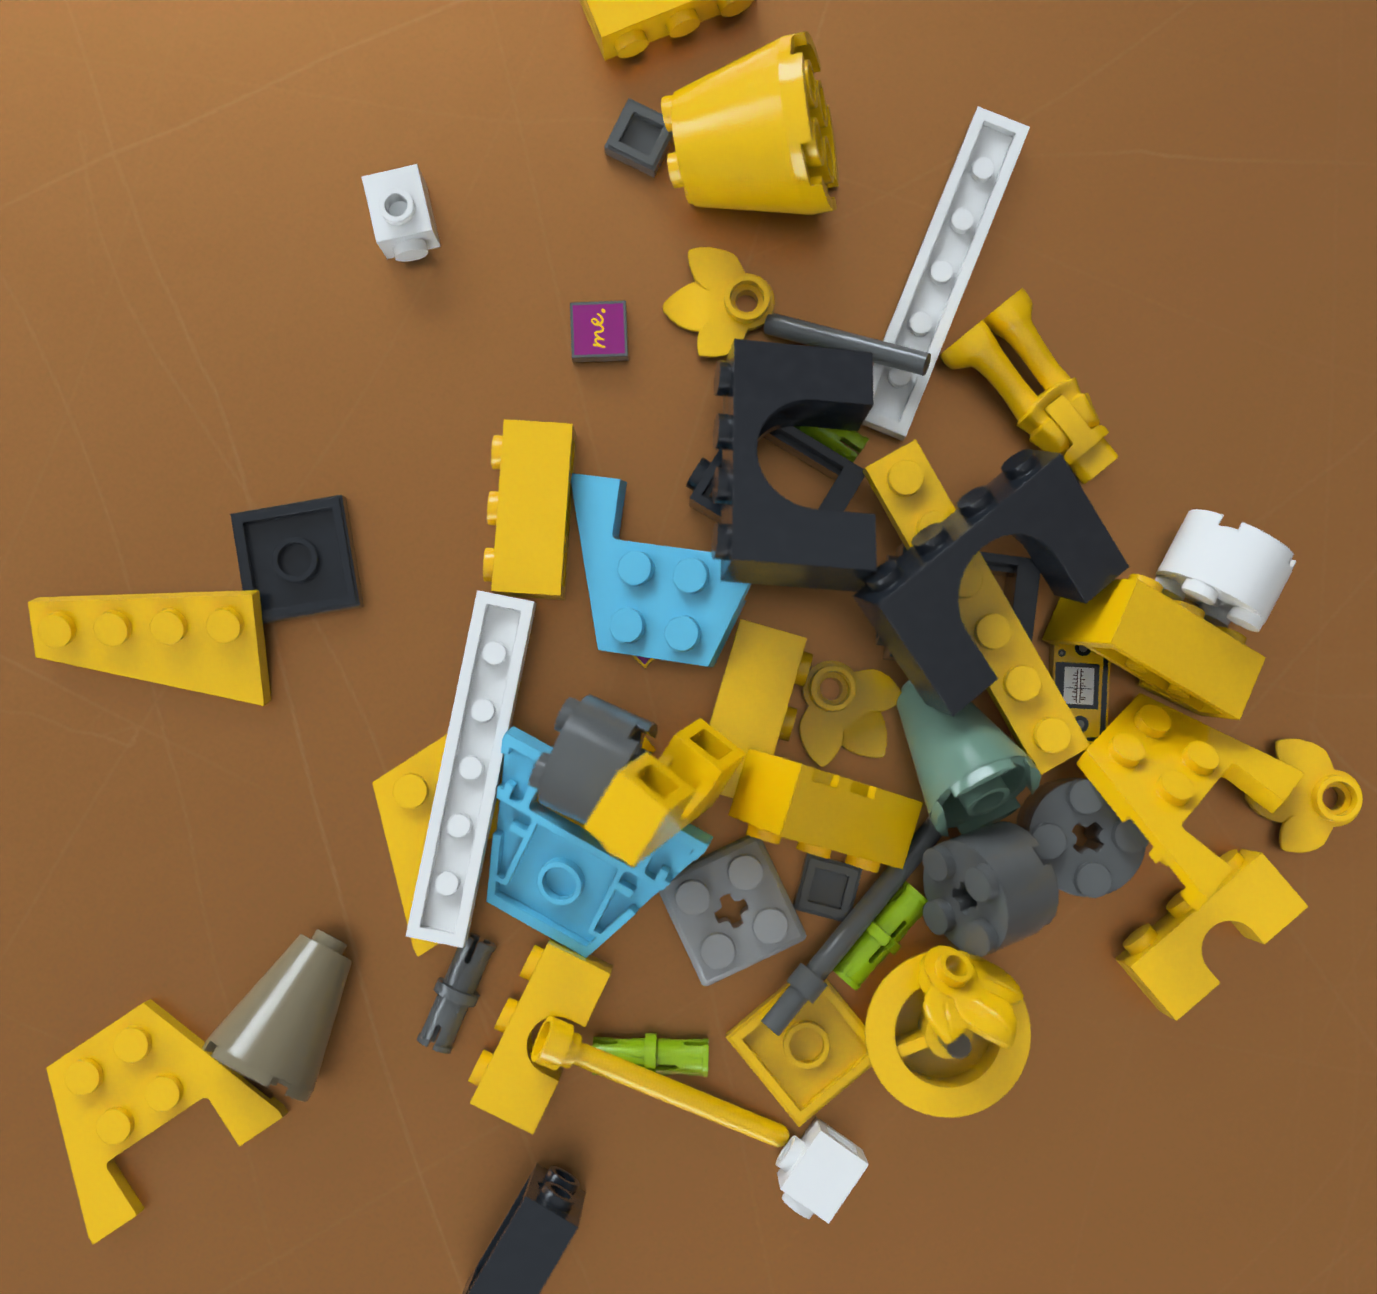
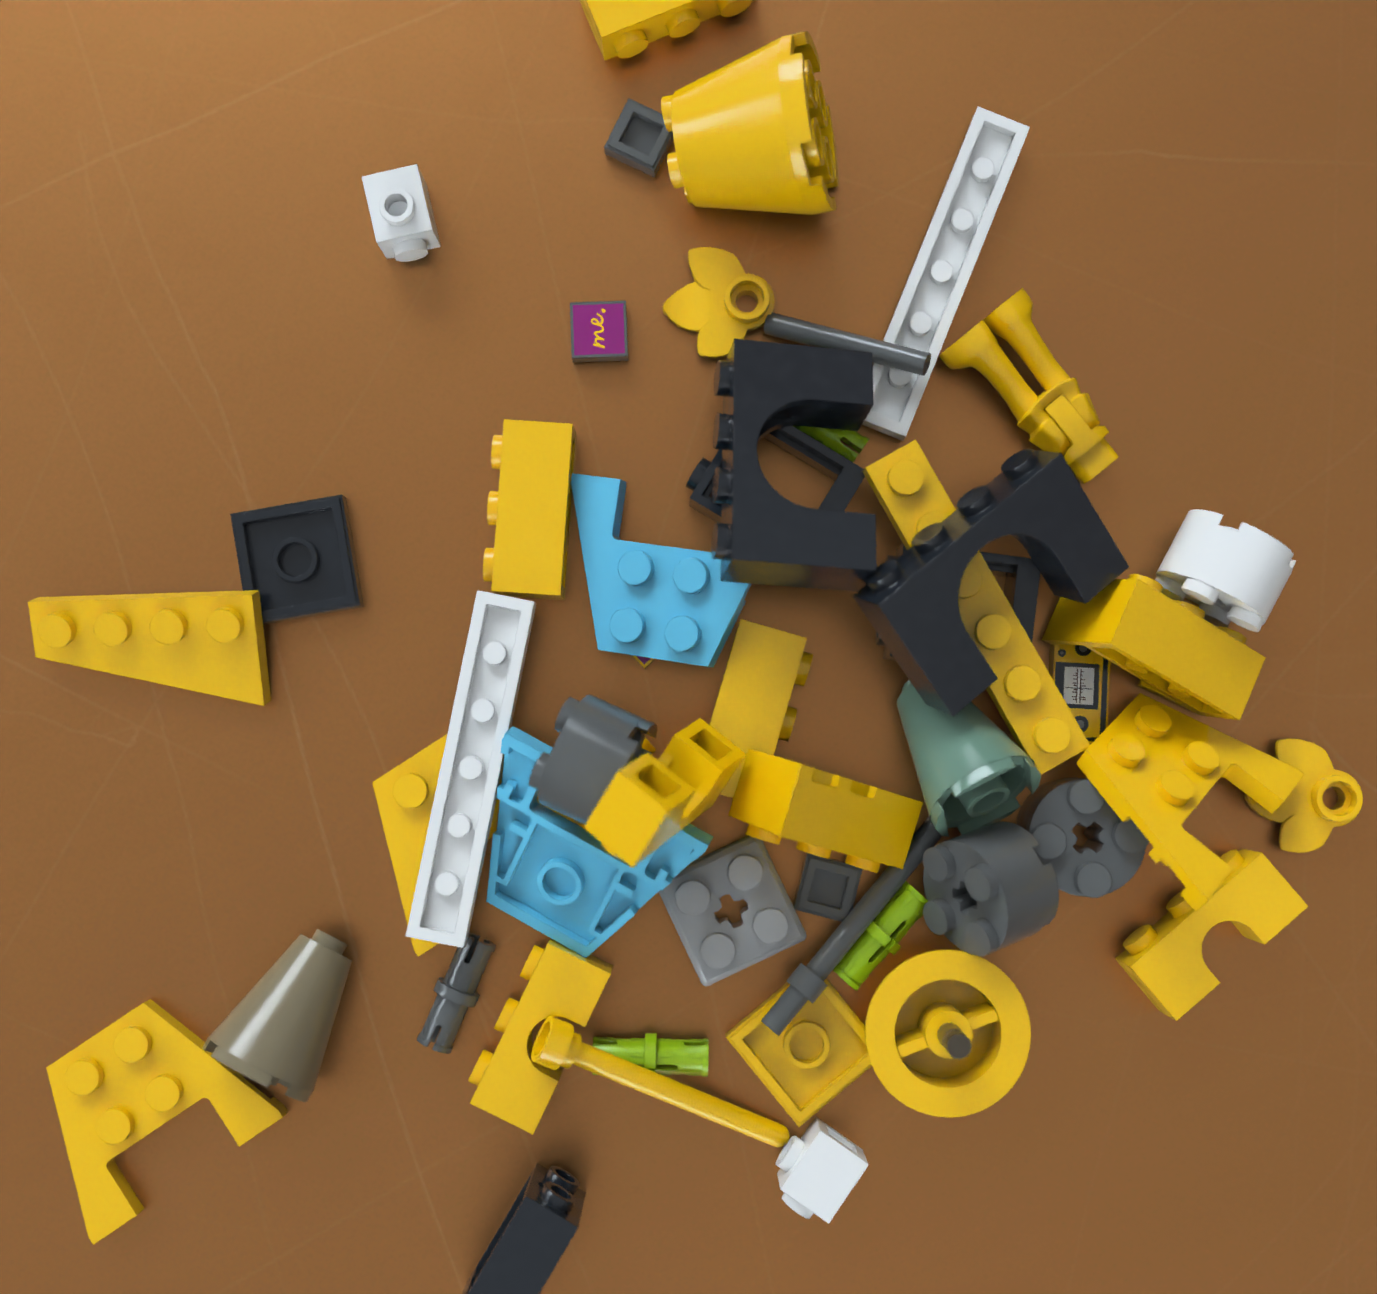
(851, 718): yellow plate -> none
(968, 996): yellow plate -> none

